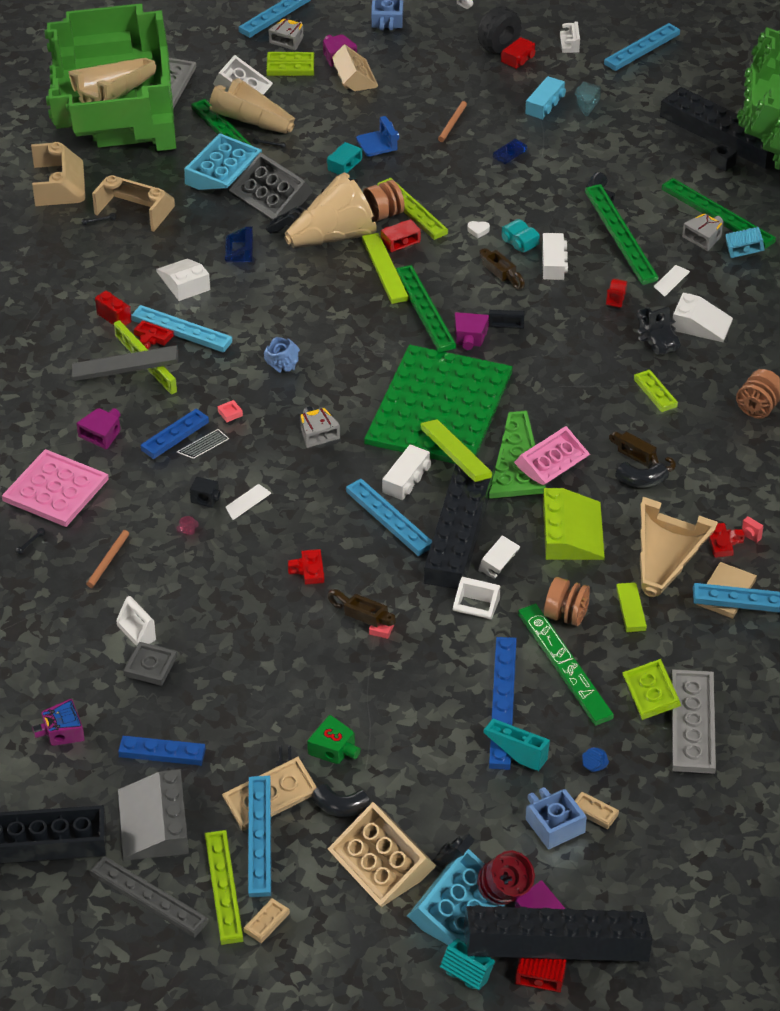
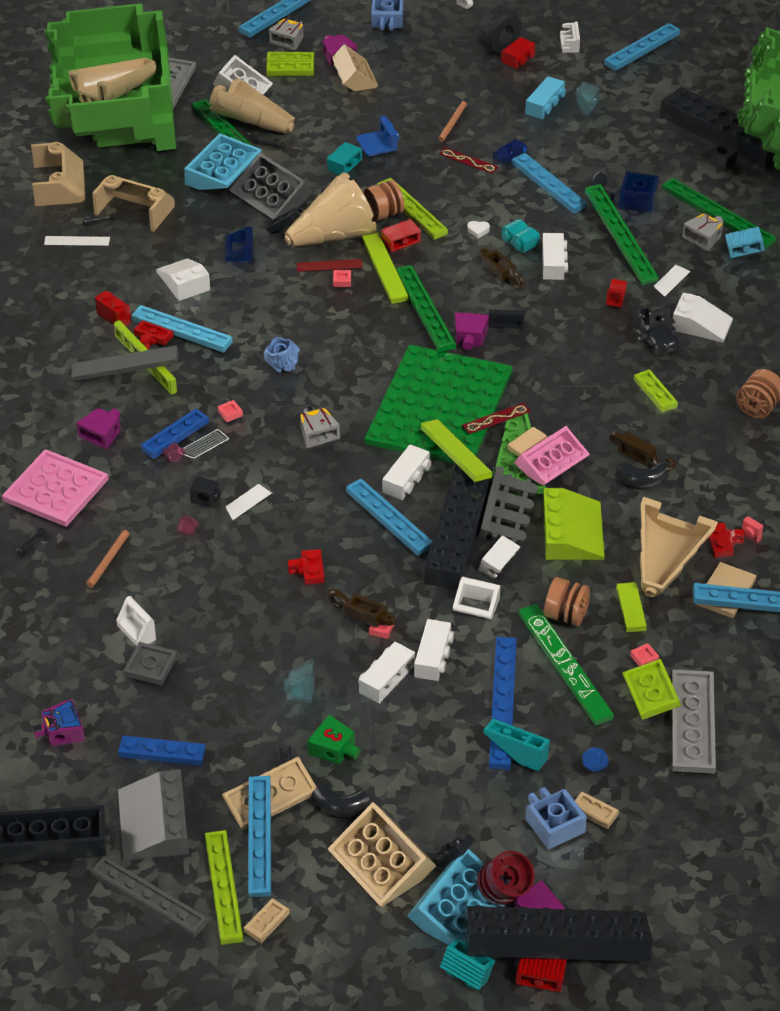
(74, 240): none -> white sticker
(174, 452): none -> clear pink plate
(301, 682): none -> clear light blue slope
(329, 265): none -> dark red sticker
(342, 278): none -> coral plate
(386, 672): none -> white brick
(433, 650): none -> white brick
(468, 160): none -> sticker
(496, 418): none -> sticker
(505, 515): none -> dark grey fence
(526, 441): none -> tan tile
(549, 183): none -> dark azure plate
(638, 191): none -> clear blue brick
(644, 655): none -> coral plate

